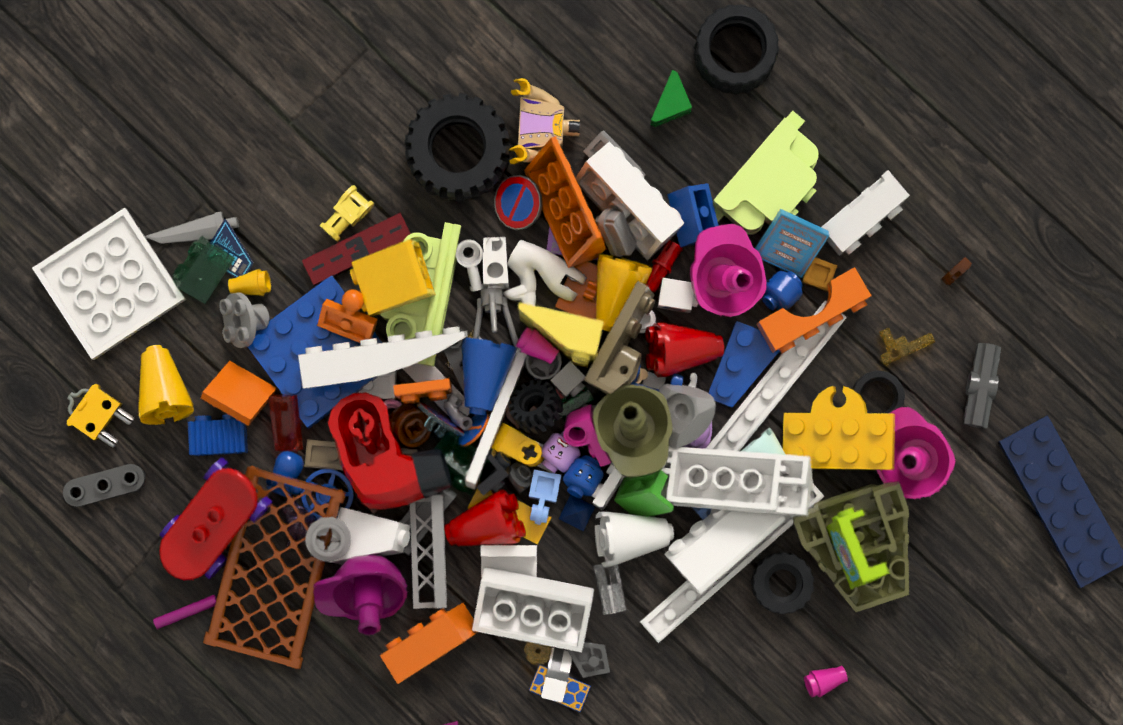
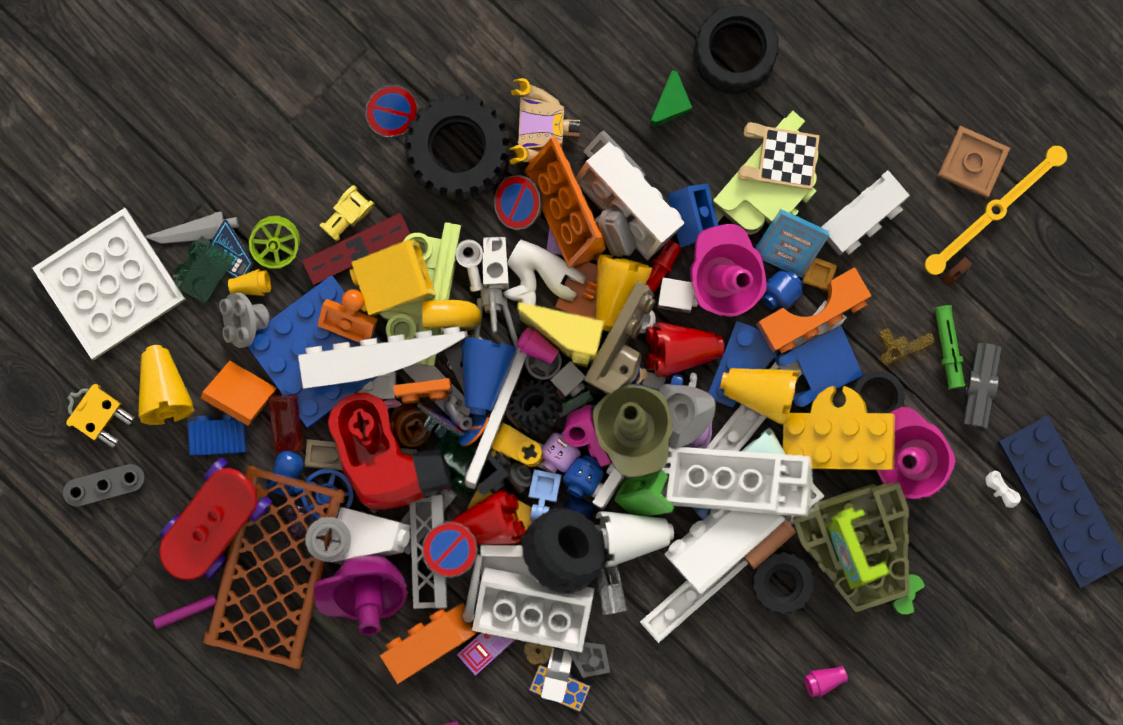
(274, 242): none -> lime wheel
(390, 110): none -> piece
(449, 549): none -> piece
(450, 314): none -> yellow cylinder
(468, 612): none -> light grey piece
(483, 651): none -> medium lavender tile
(550, 563): none -> black tyre
(762, 390): none -> yellow cone
(769, 544): none -> nougat pin
(785, 157): none -> flag
(823, 362): none -> blue flag
(904, 604): none -> bright green piece
(949, 345): none -> bright green pin
(973, 162): none -> medium nougat tile
(1010, 497): none -> white piece
(1054, 157): none -> yellow piece

